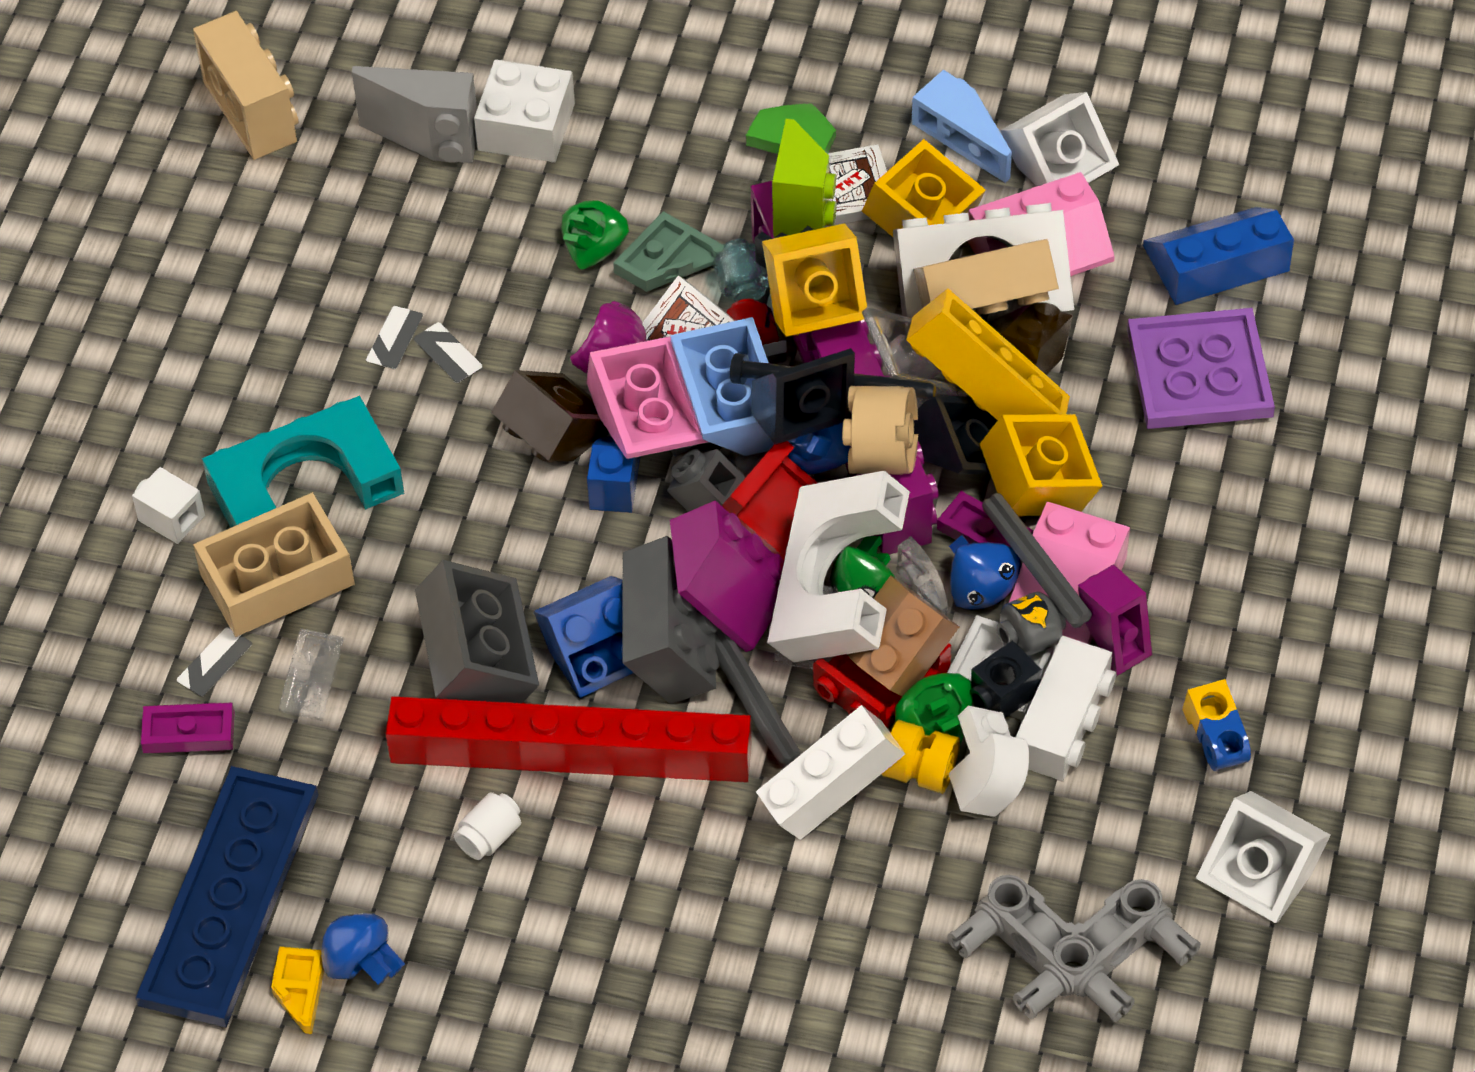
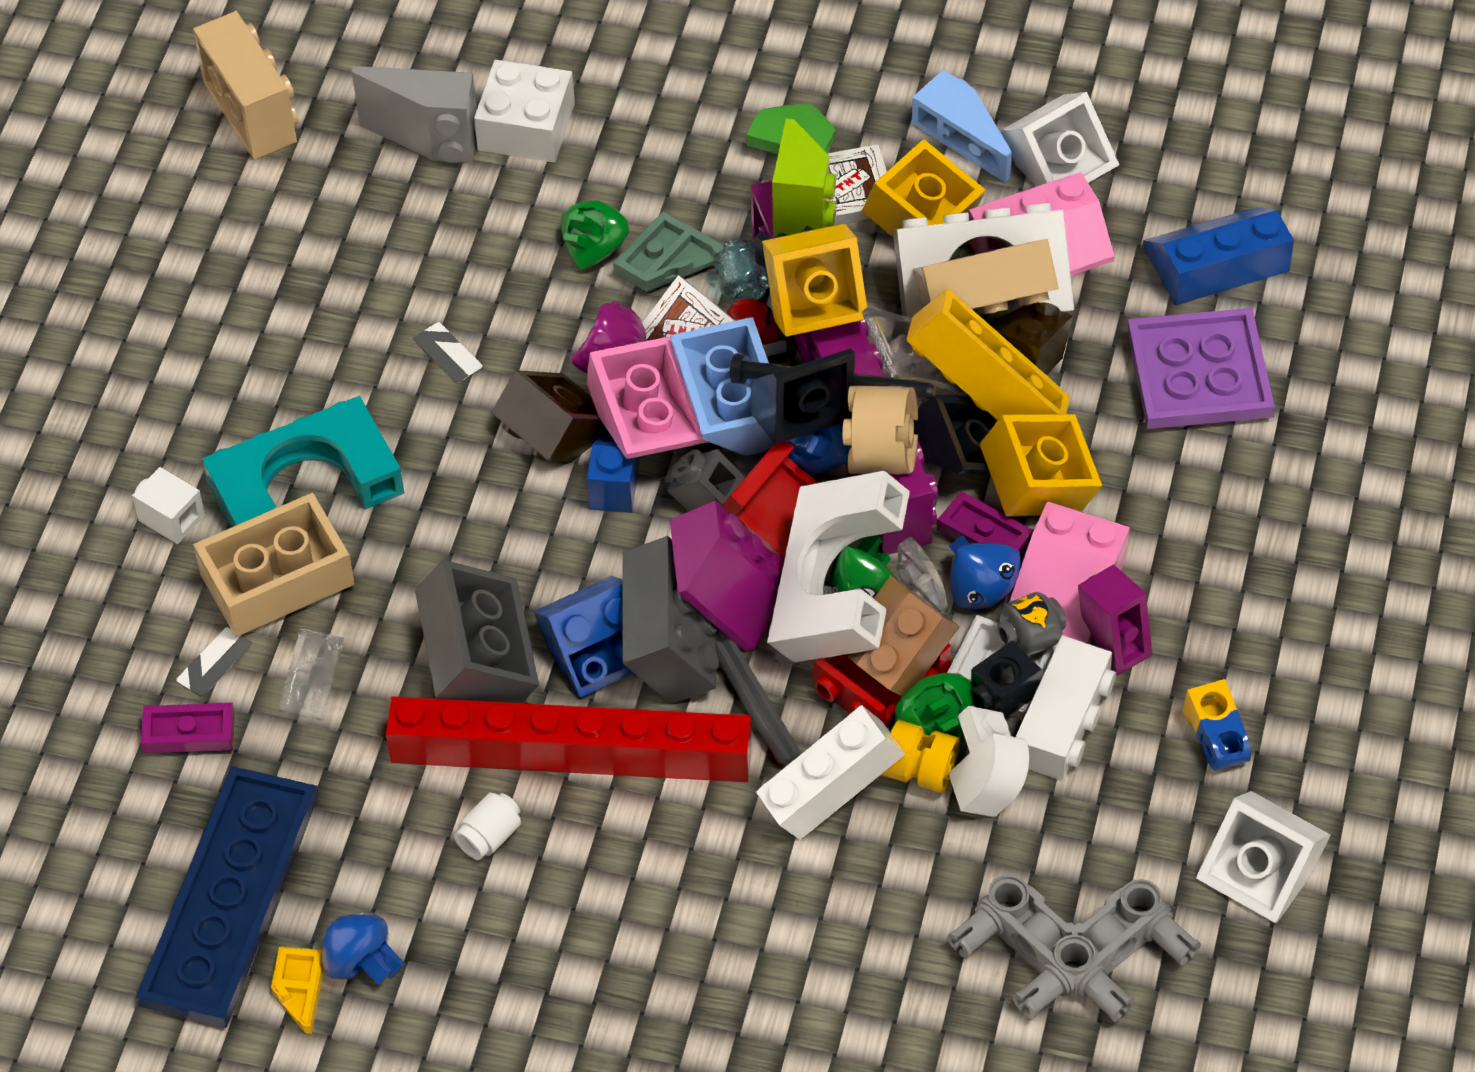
(394, 337): sticker -> none
(1036, 560): dark grey axle -> none

